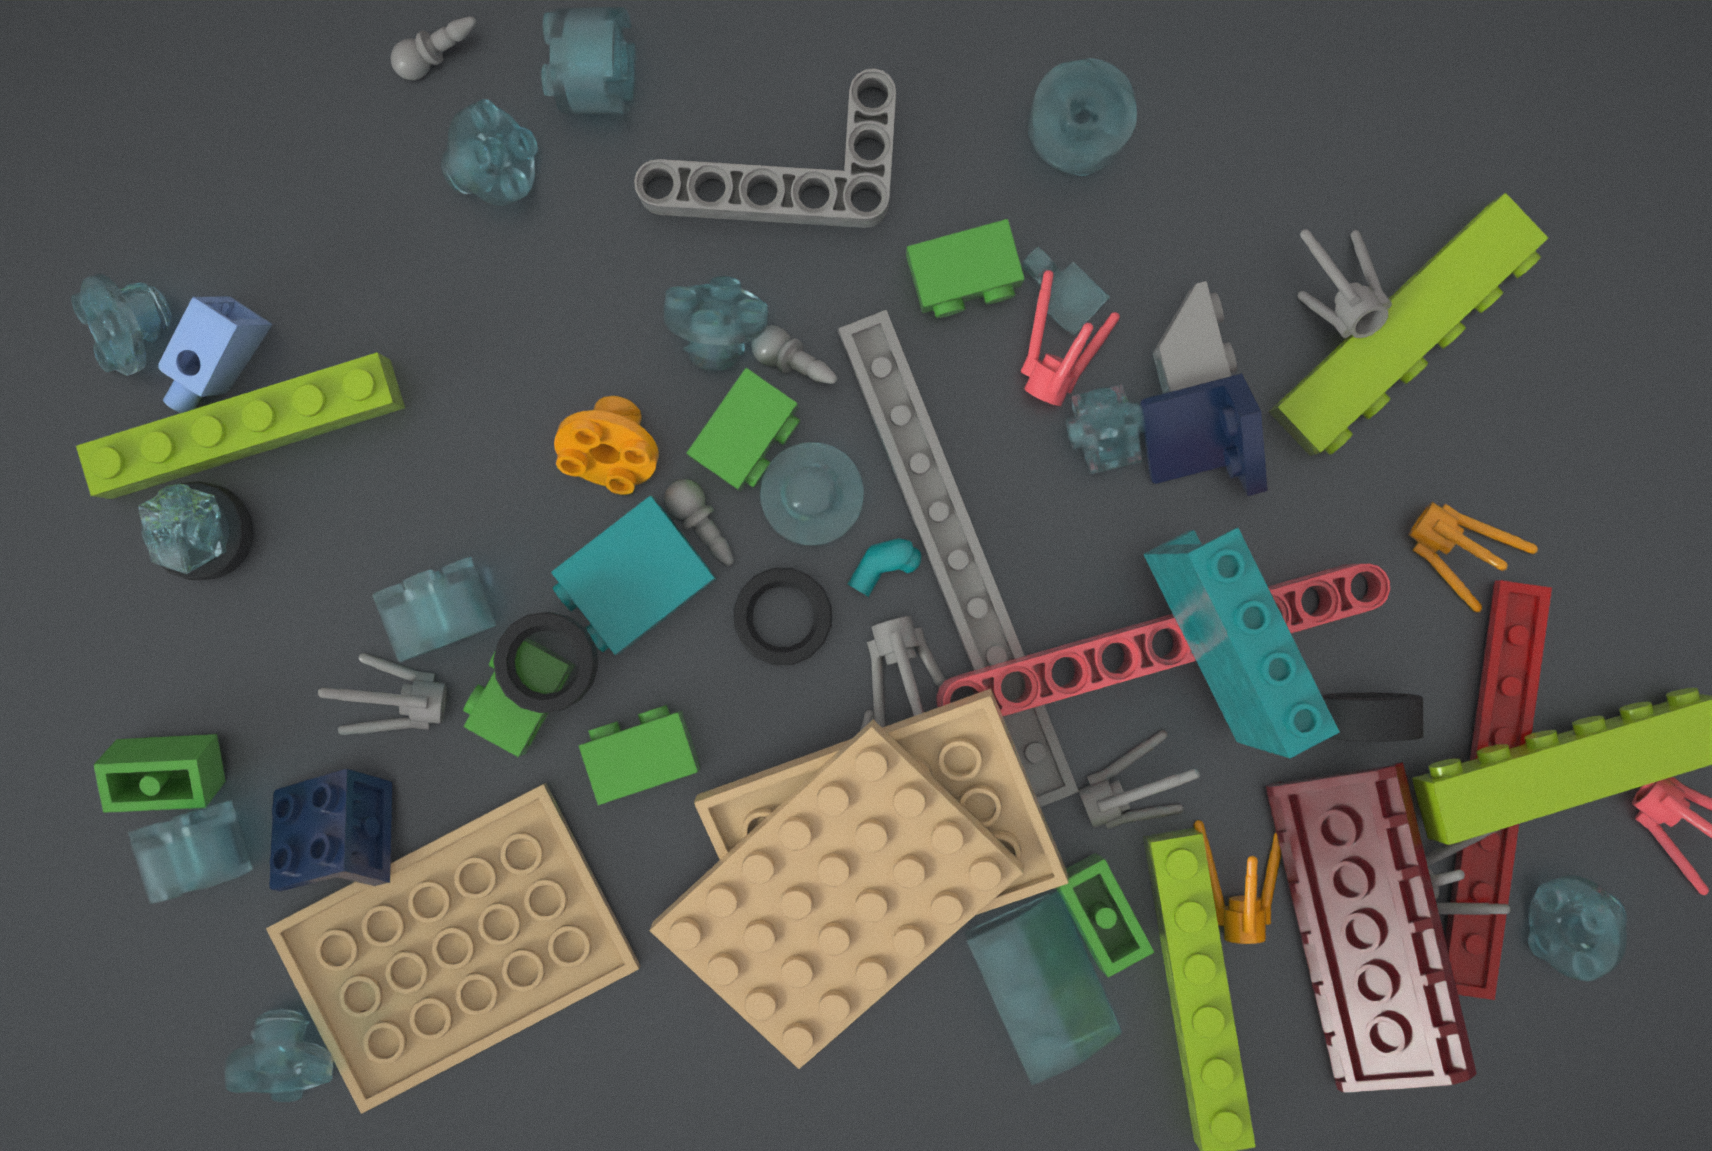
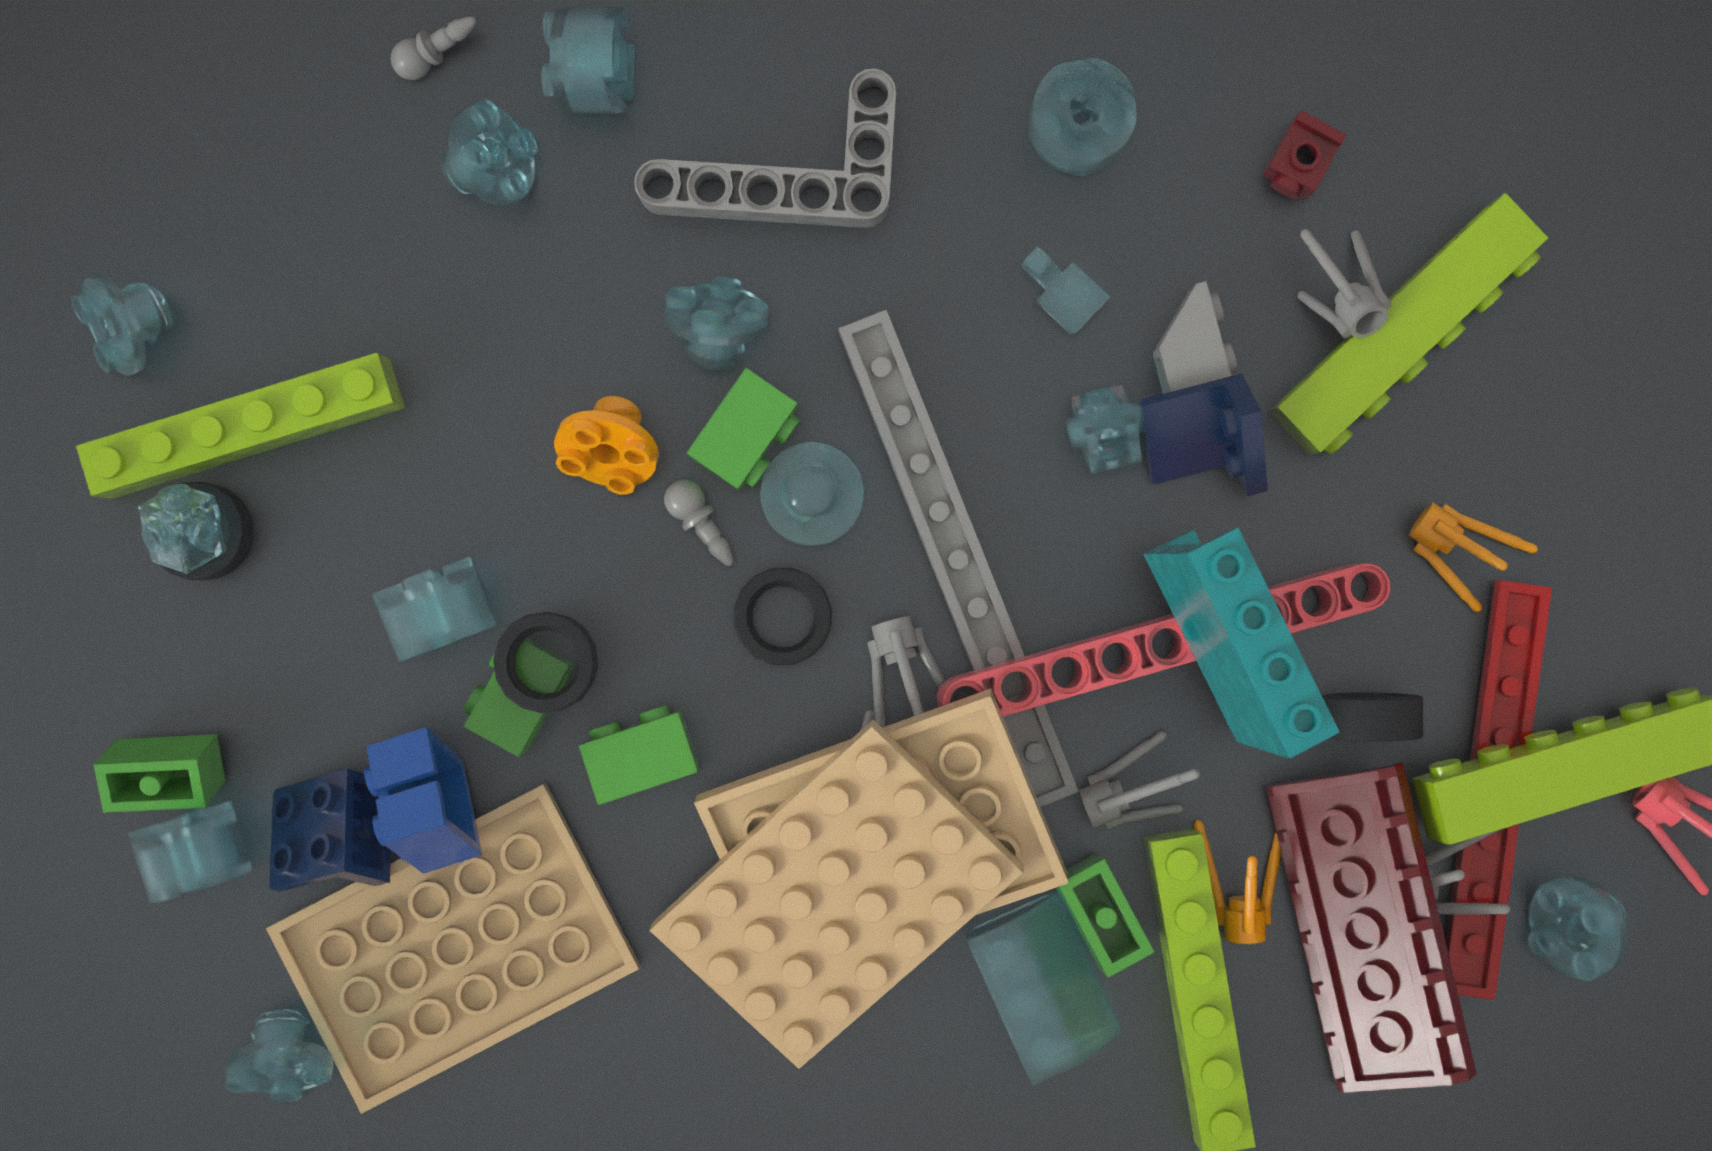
(210, 349): light blue torso -> none
(422, 700): light grey plant -> none
(422, 801): none -> blue piece
(632, 577): teal brick -> none
(779, 350): light grey bar -> none
(884, 558): teal arm -> none
(965, 268): bright green brick -> none
(1055, 376): coral plant -> none
(1312, 137): none -> dark red brick

